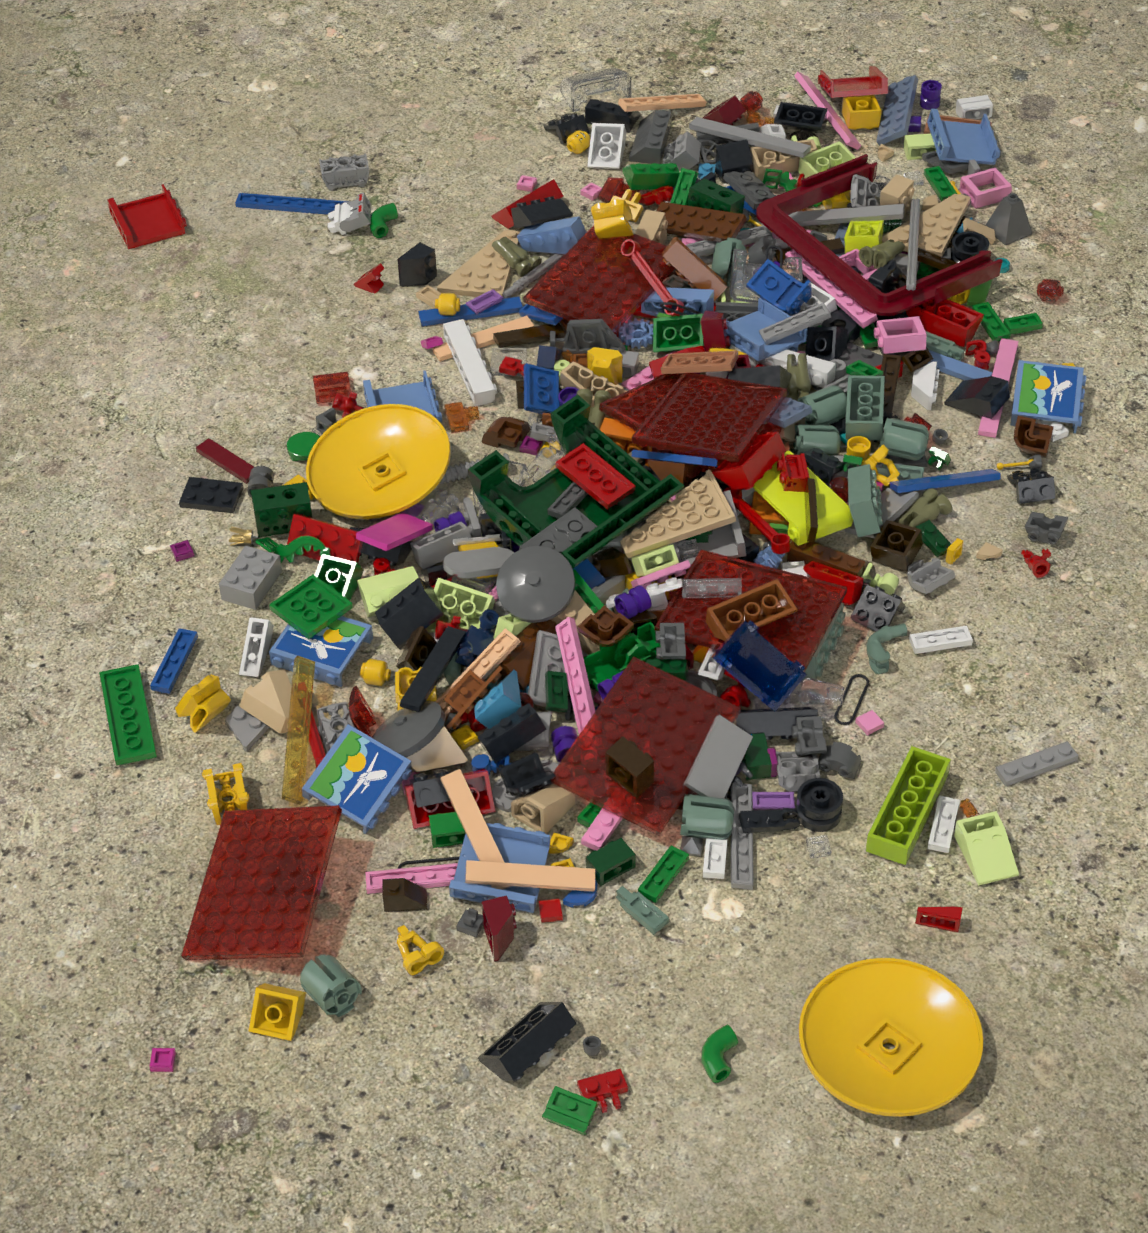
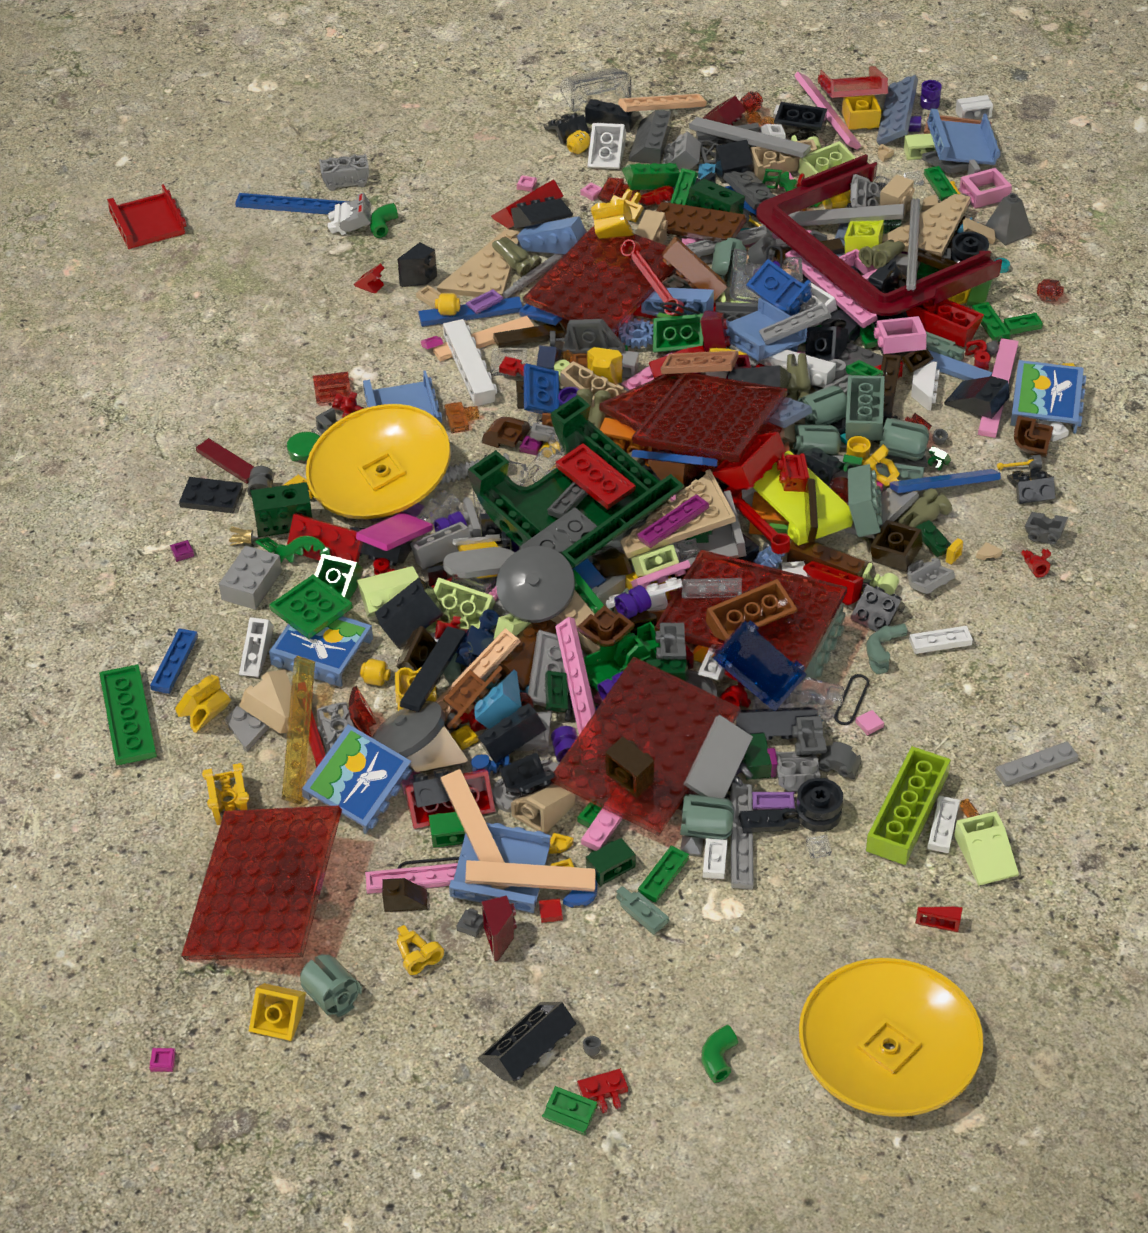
(673, 521): none -> magenta tile

